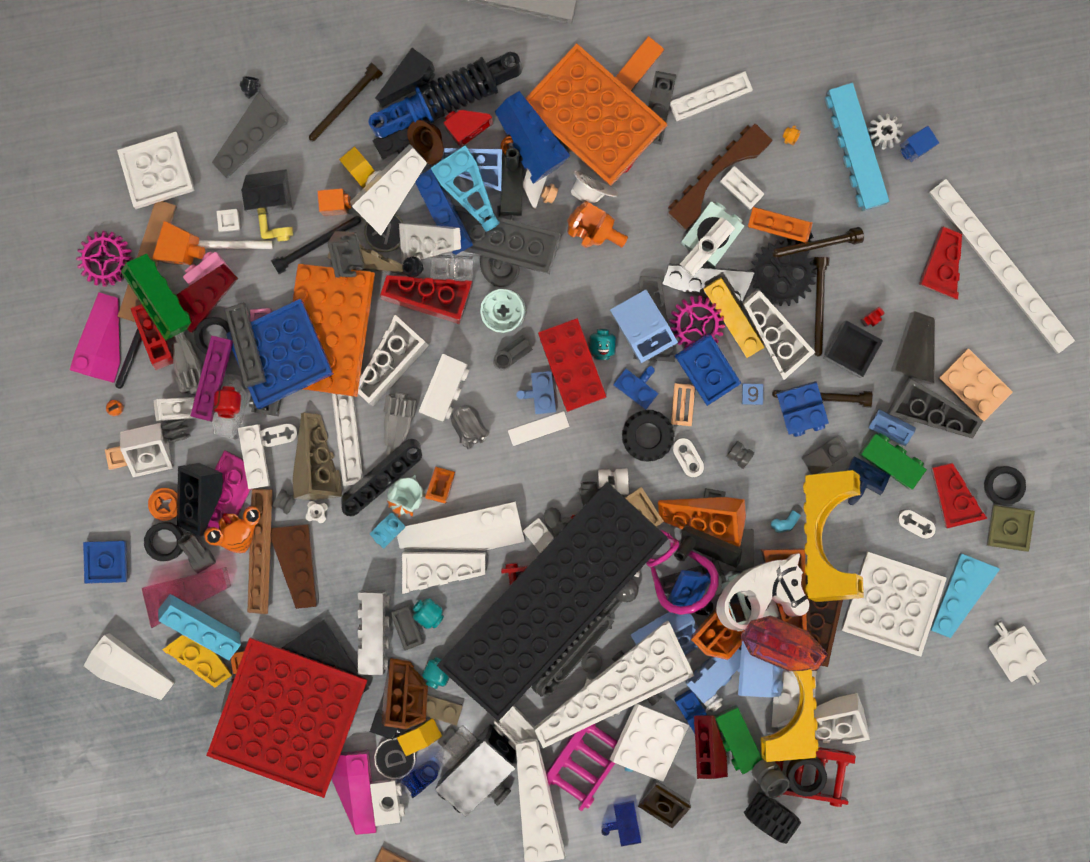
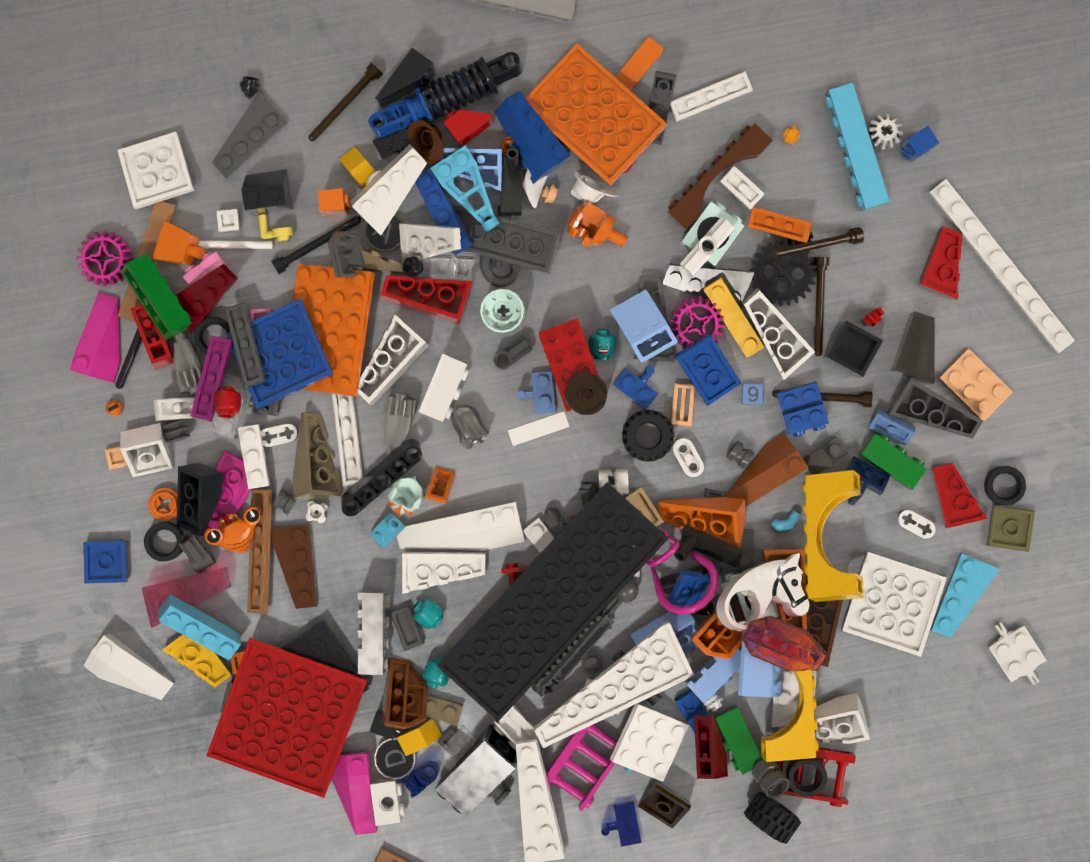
(574, 391): none -> dark brown plate
(770, 469): none -> dark orange wedge

